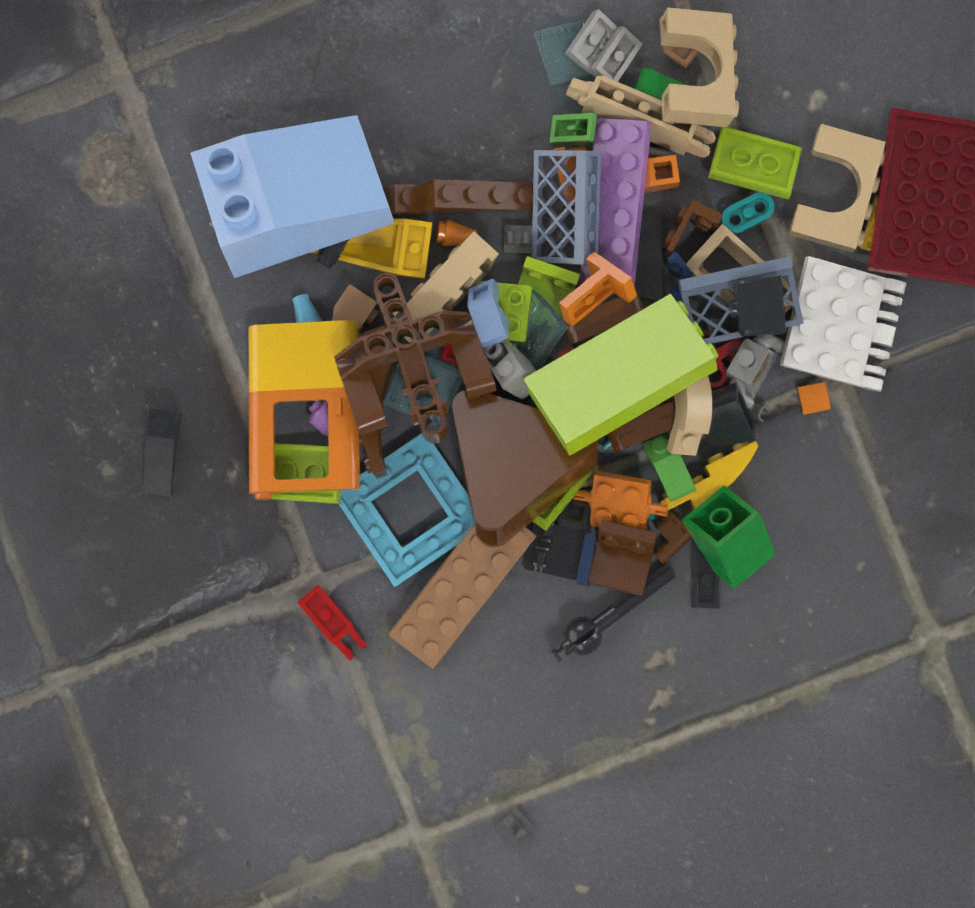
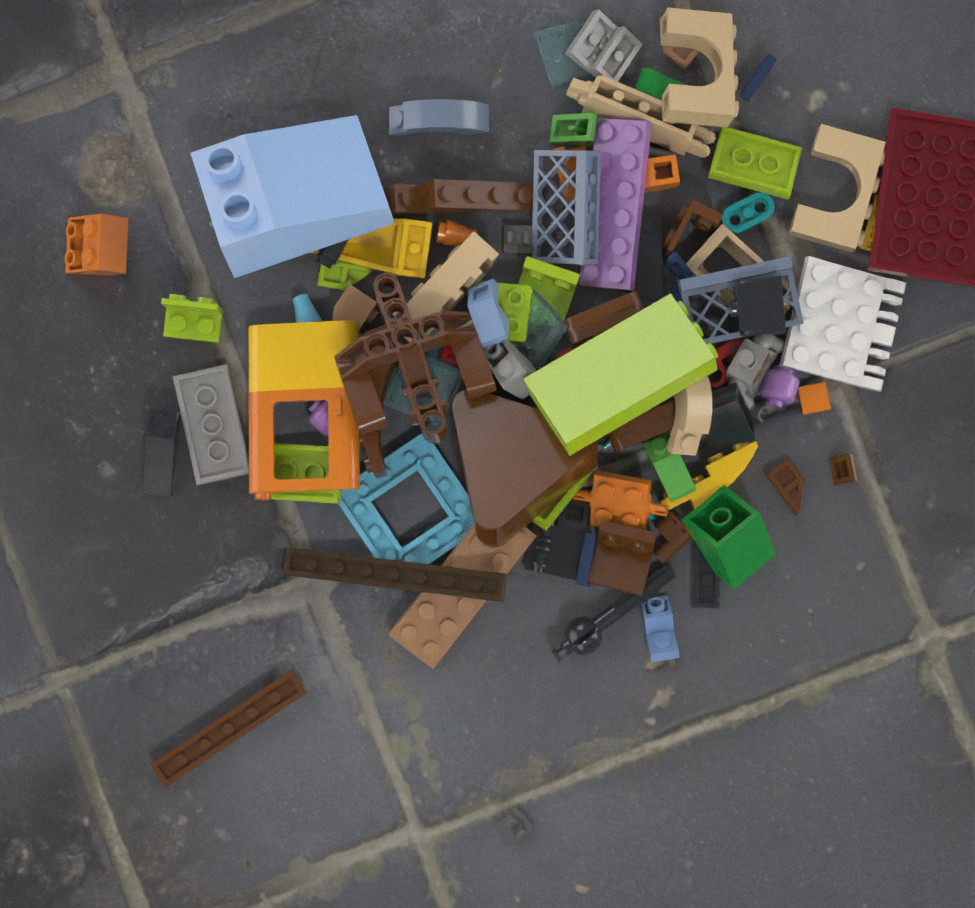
(96, 245): none -> orange slope
(192, 319): none -> lime bracket
(212, 424): none -> light grey tile
(228, 728): none -> reddish brown plate
(330, 620): red hinge -> none
(341, 275): none -> lime tile
(395, 574): none -> dark brown tile
(439, 116): none -> sand blue arch
(603, 282): orange bracket -> none
(659, 628): none -> medium blue slope
(758, 77): none -> dark blue tile
(779, 386): none -> medium lavender head
(788, 484): none -> reddish brown tile
(843, 469): none -> reddish brown slope

